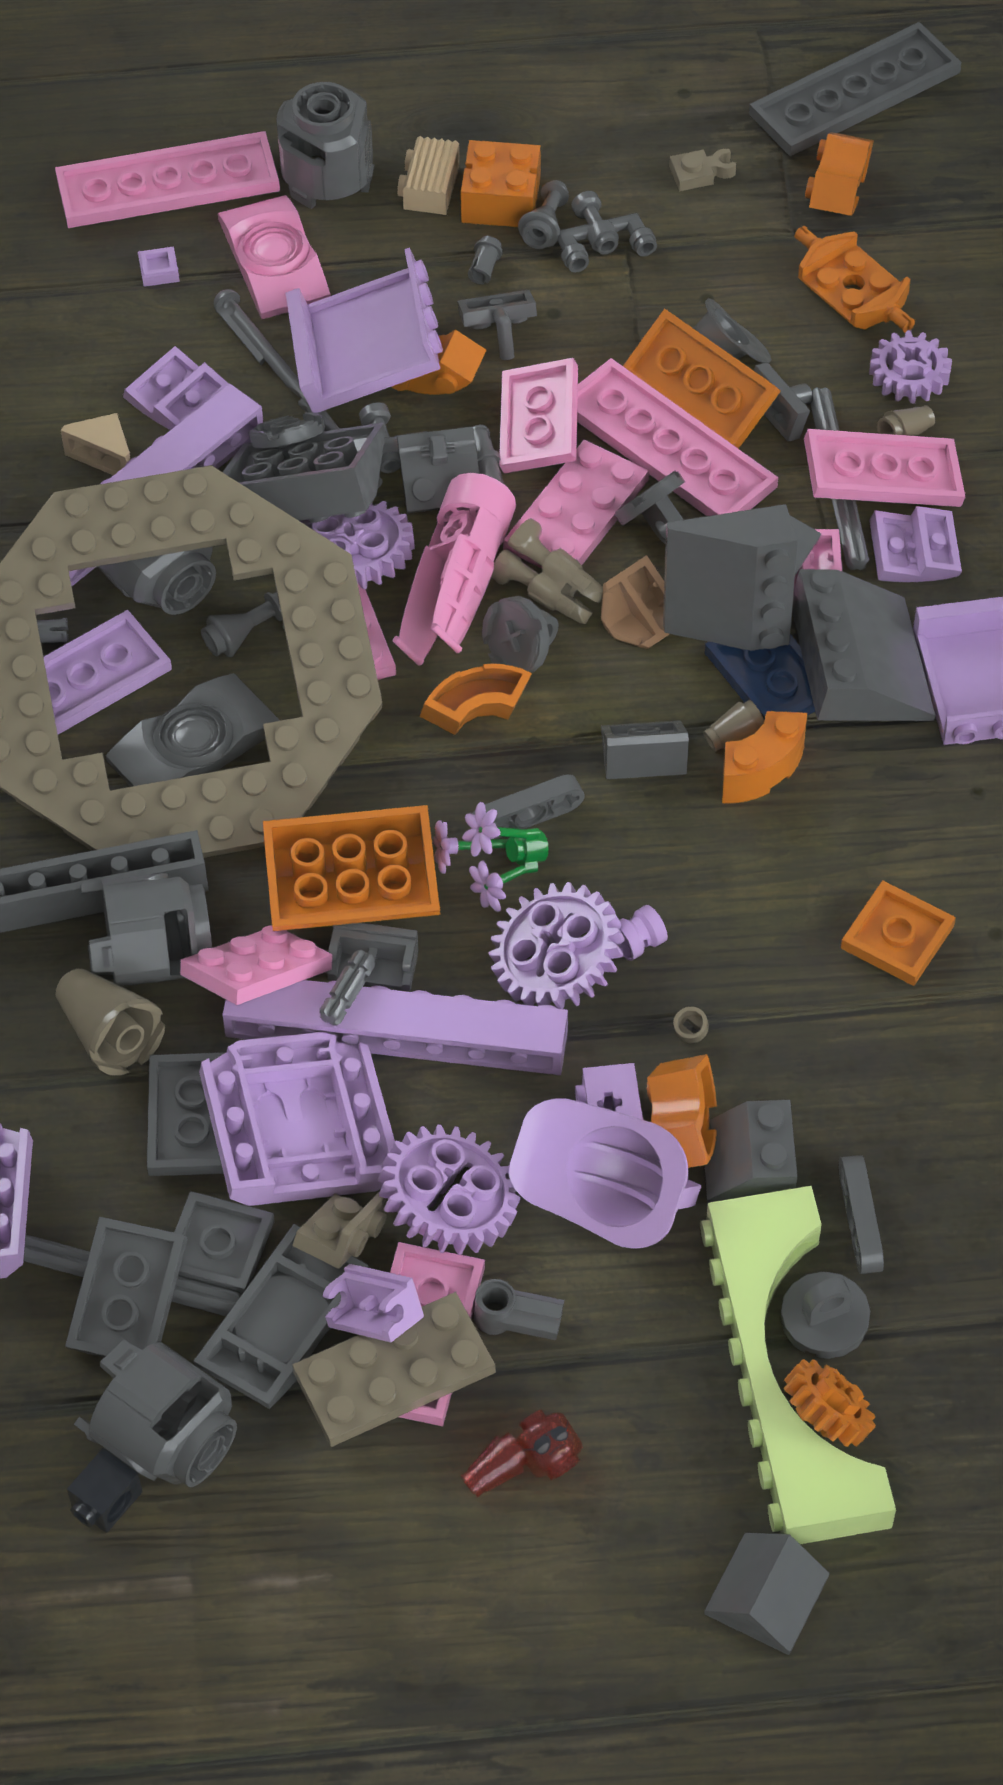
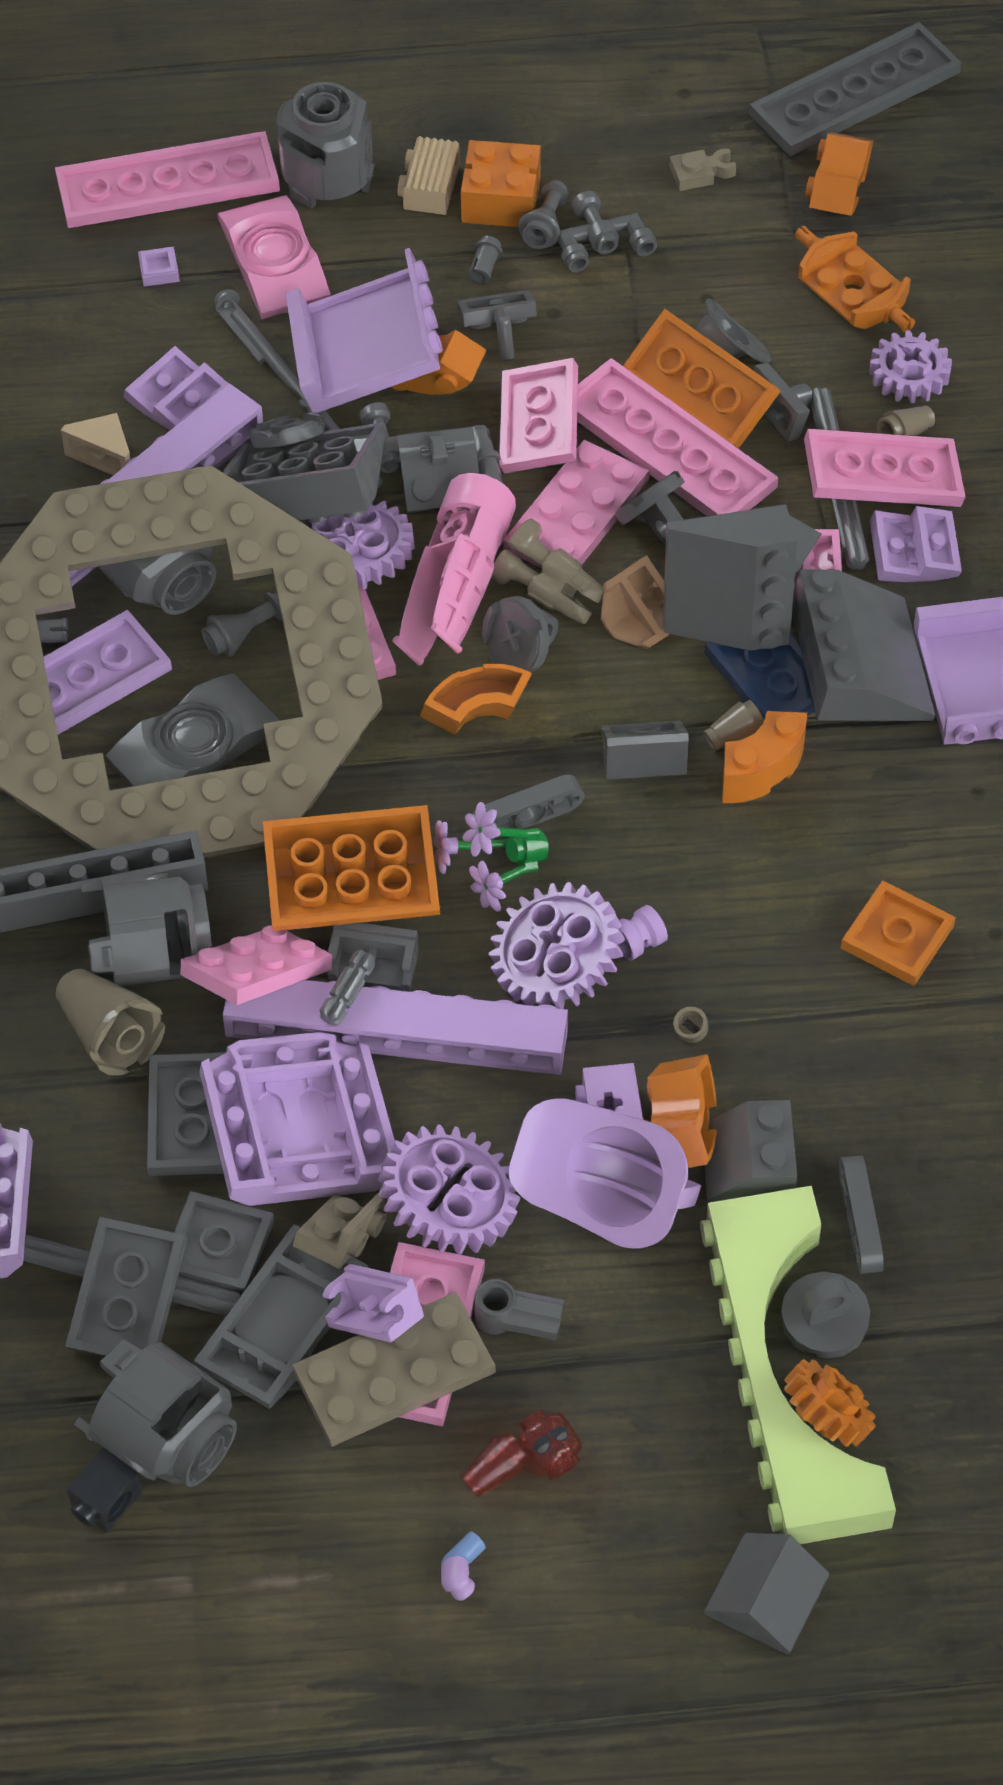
(456, 1566): none -> lavender arm

